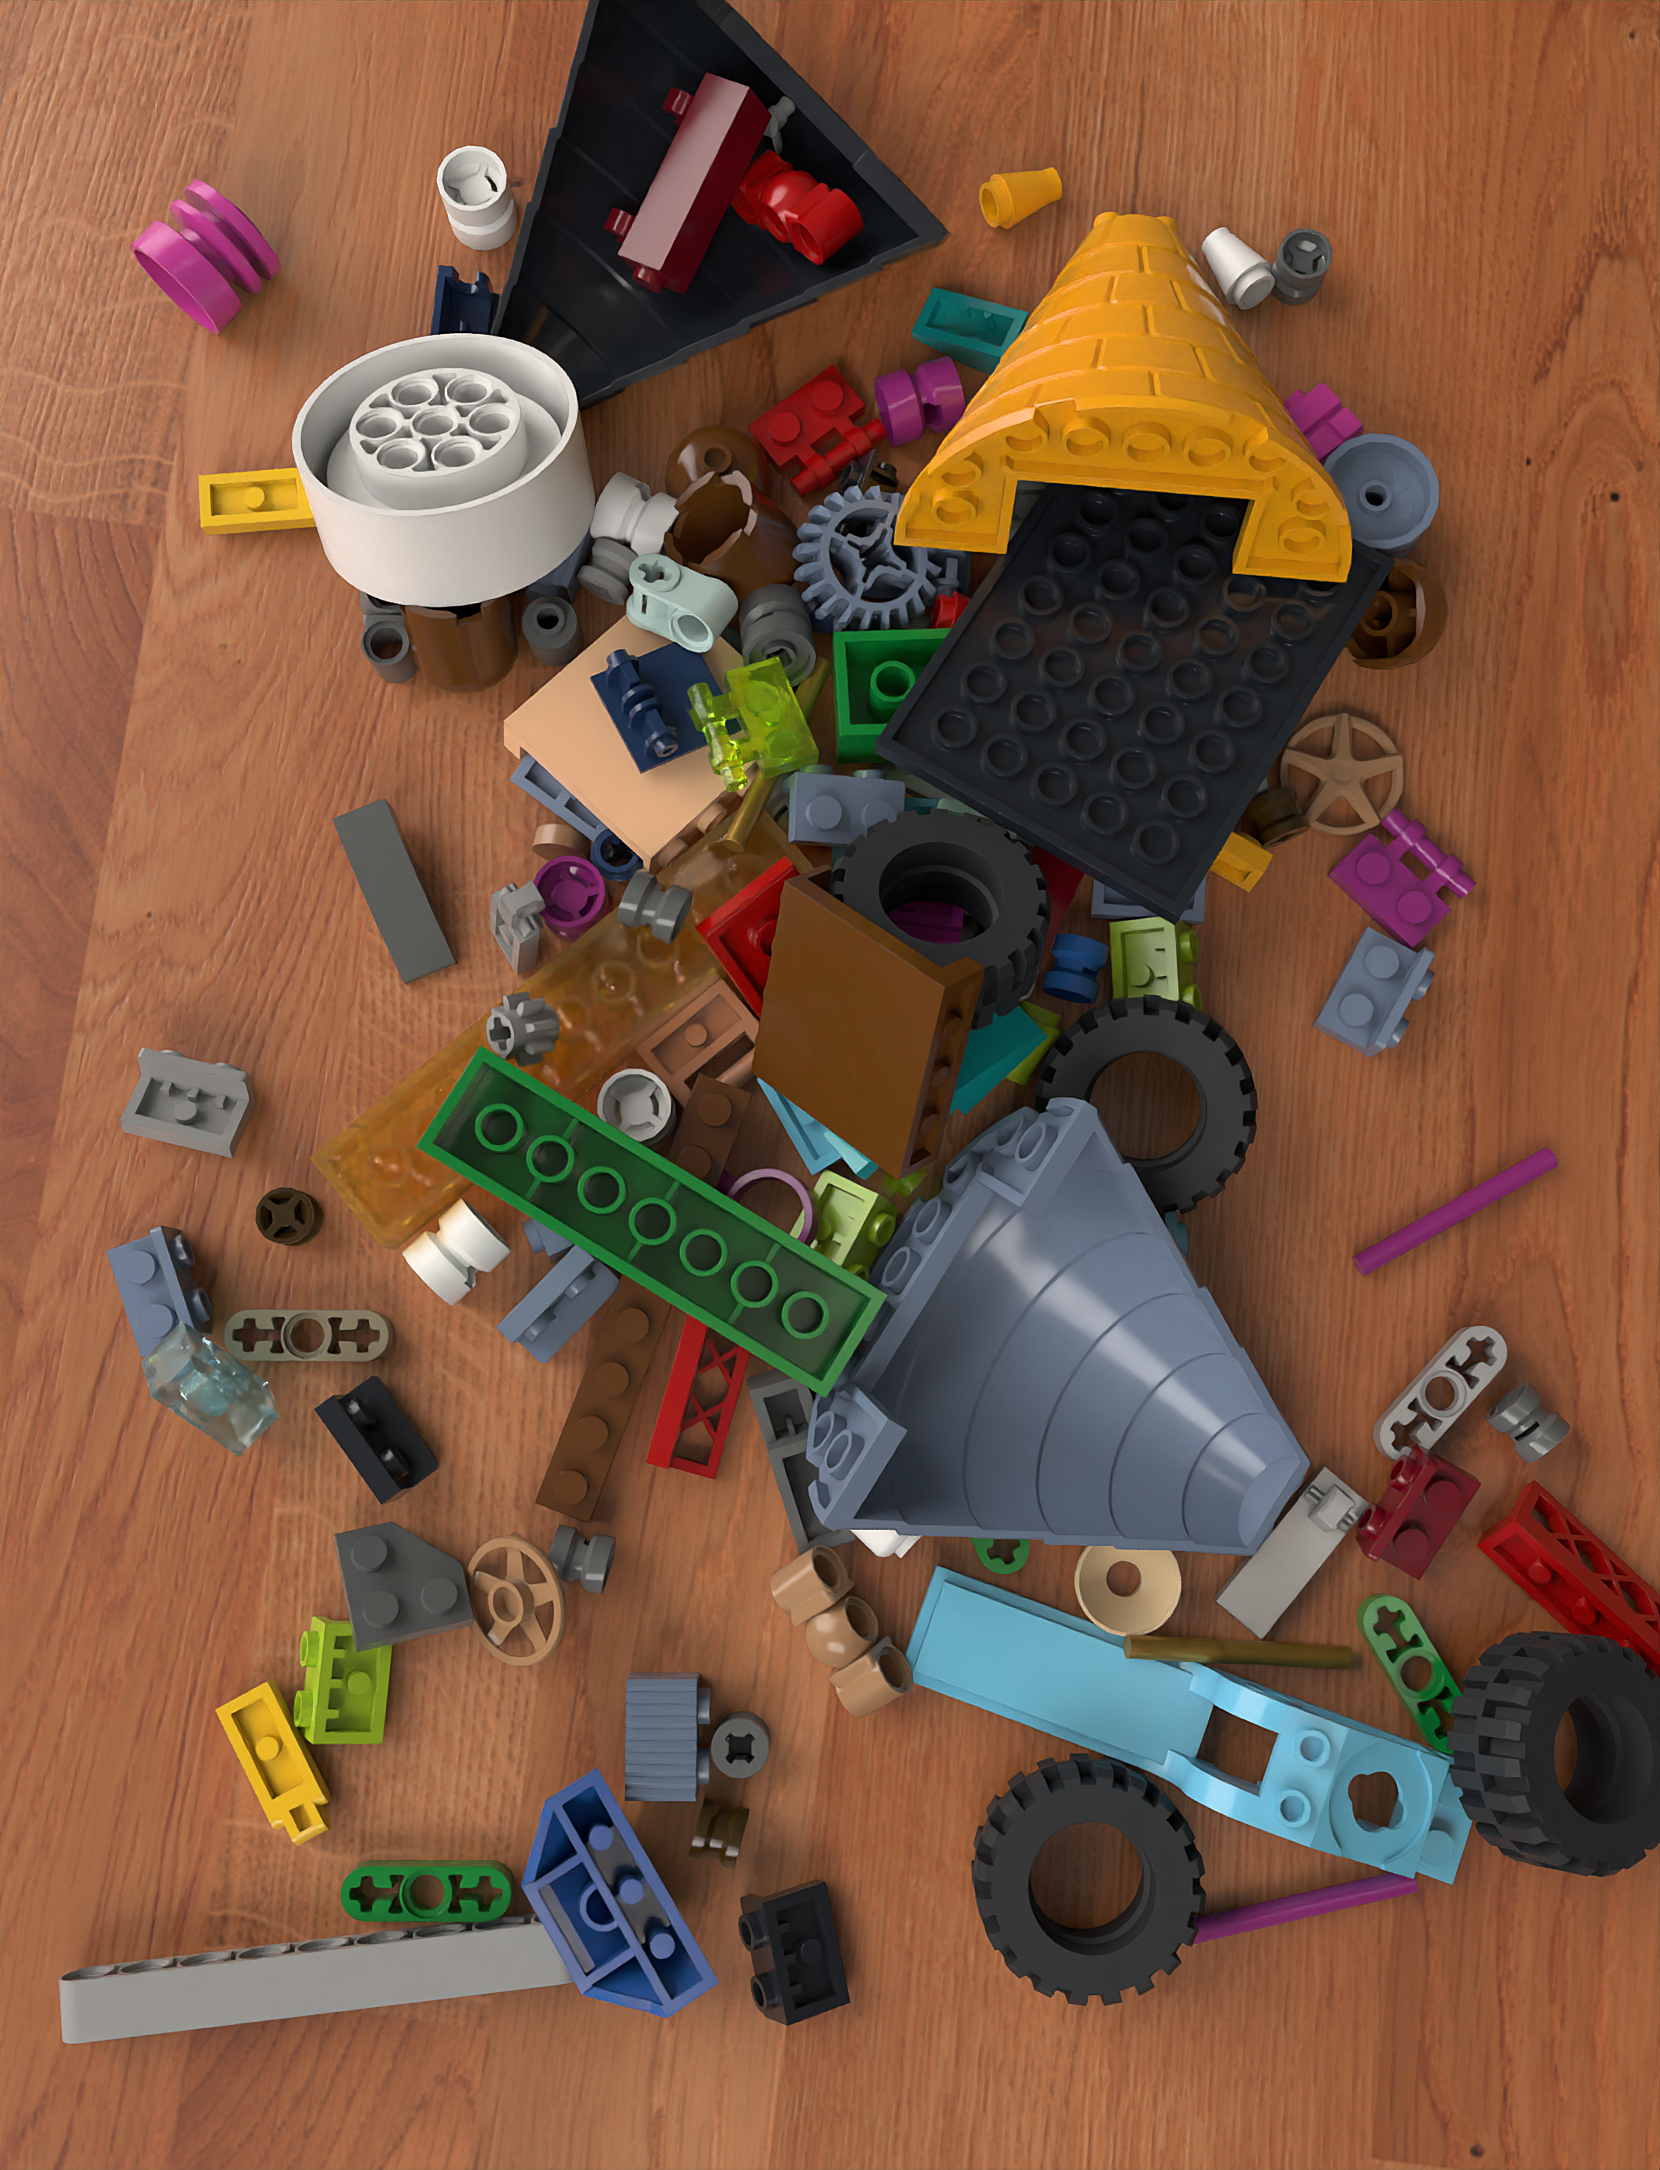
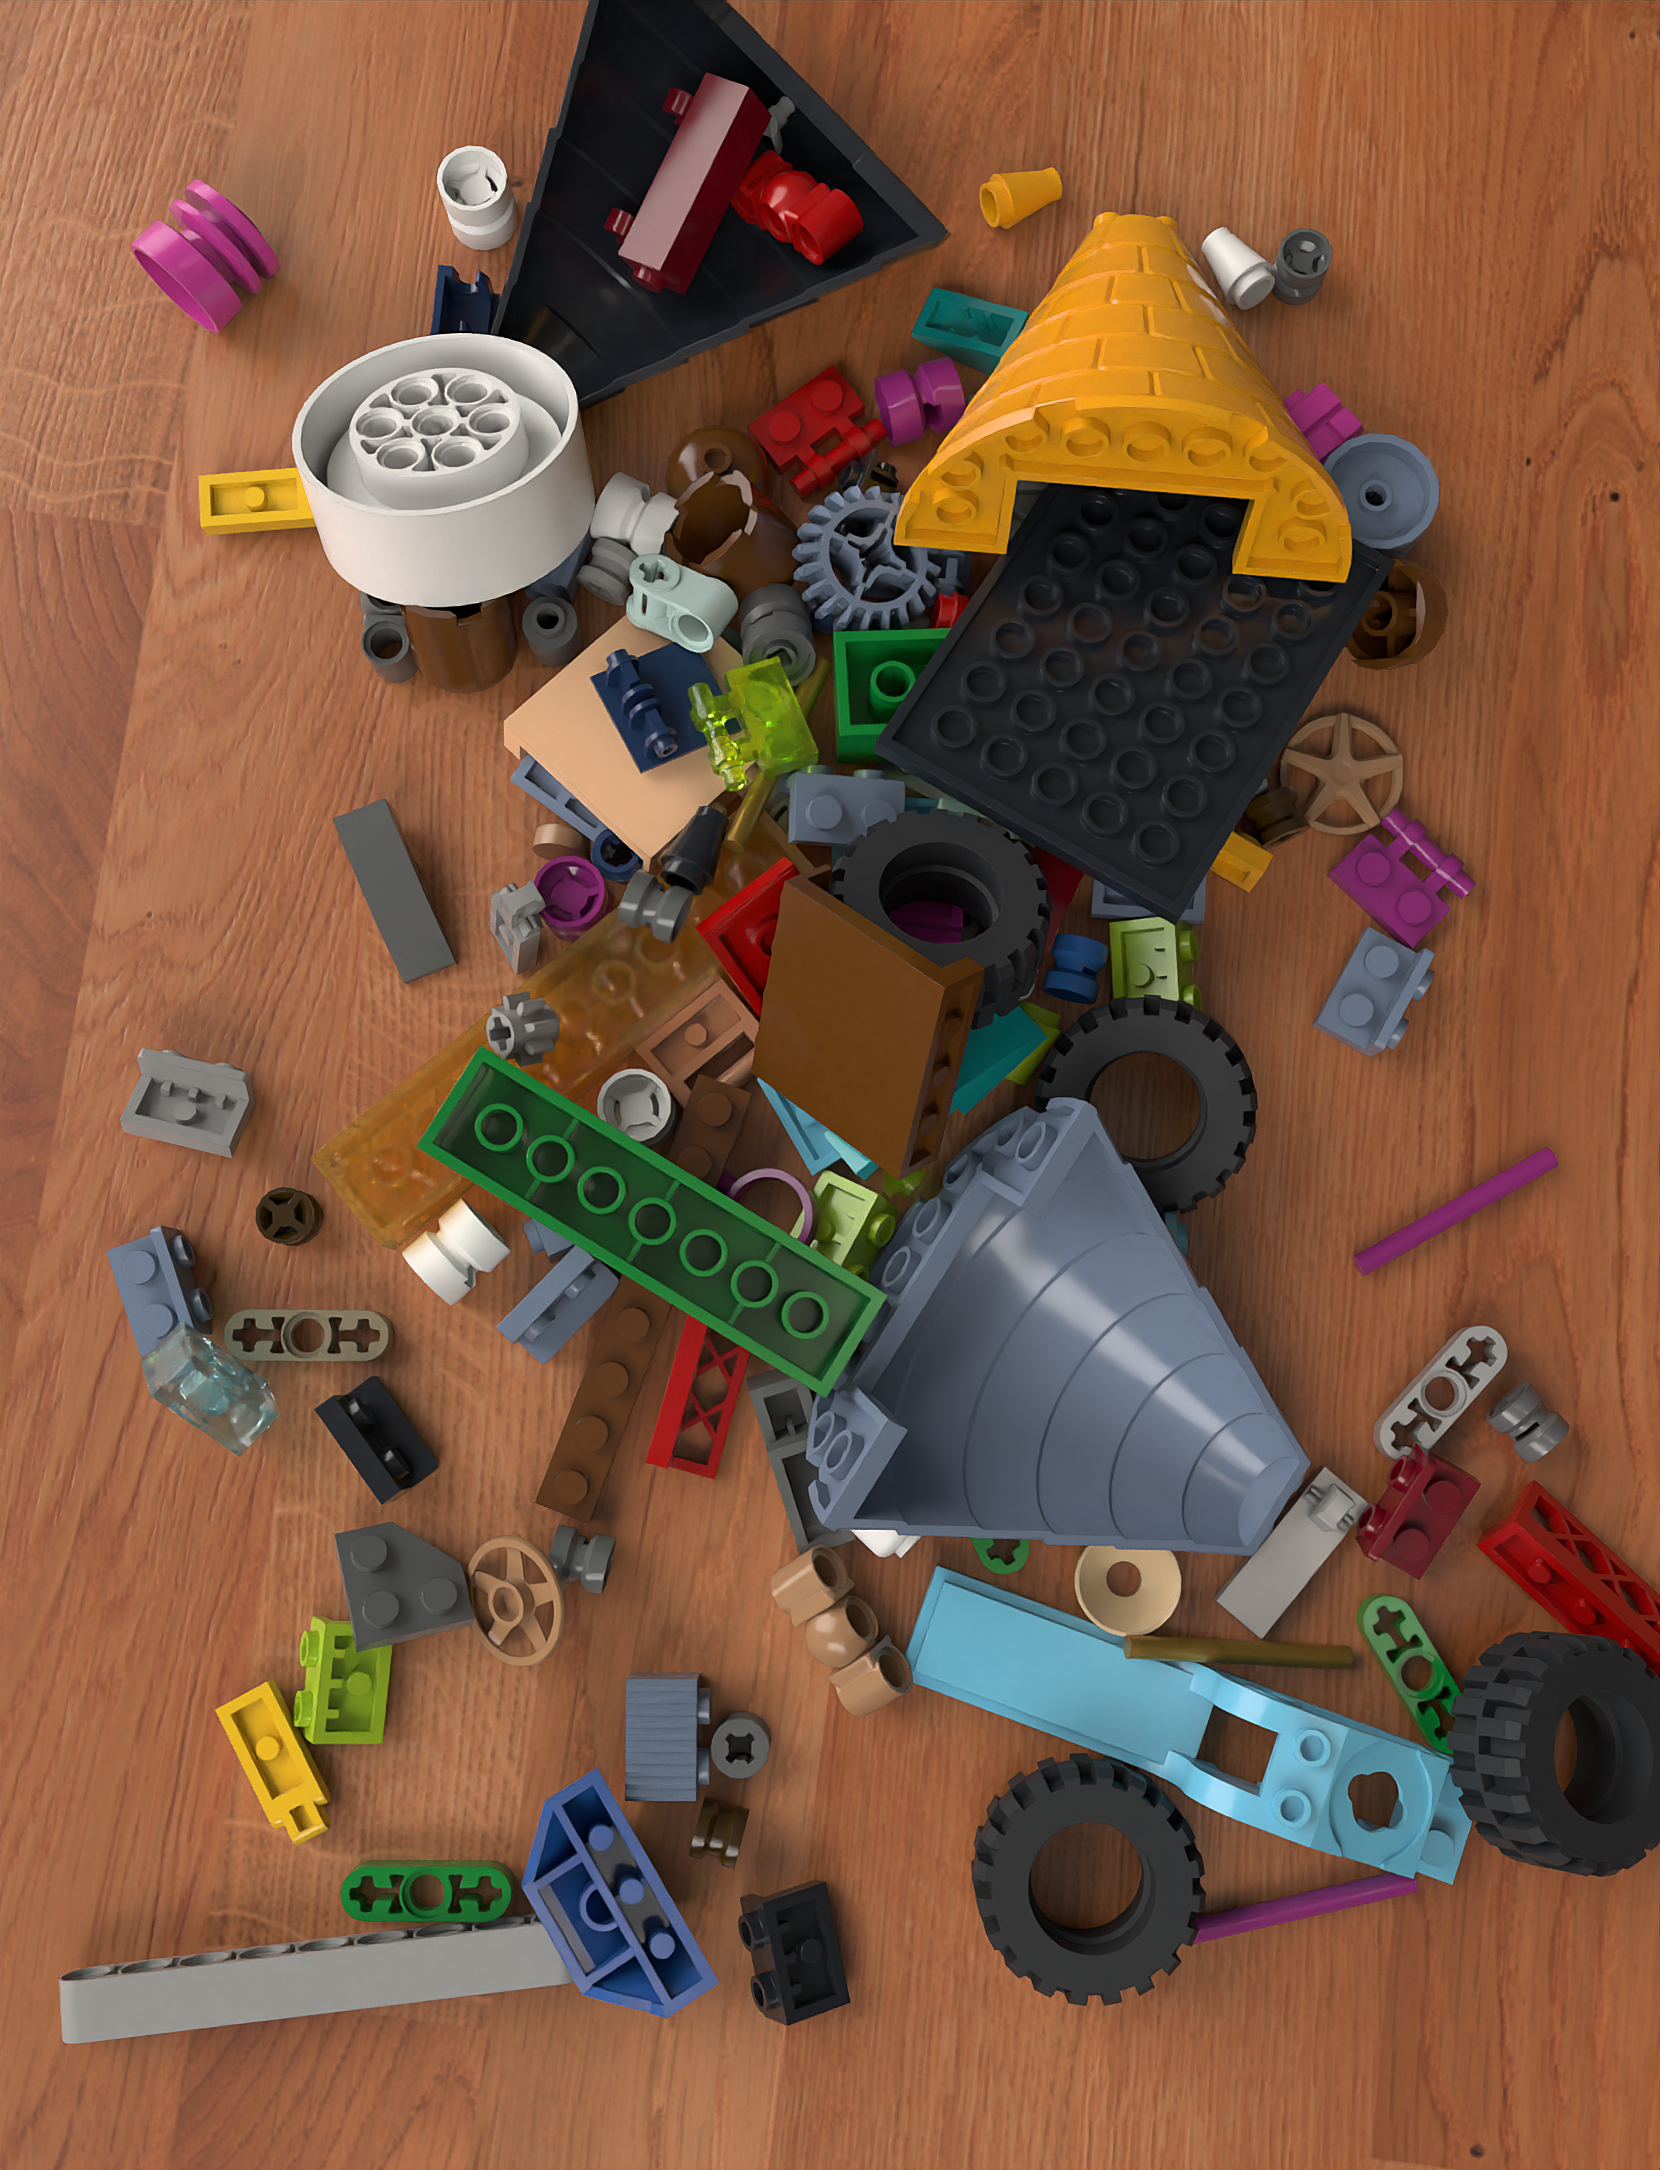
(696, 851): none -> black cone

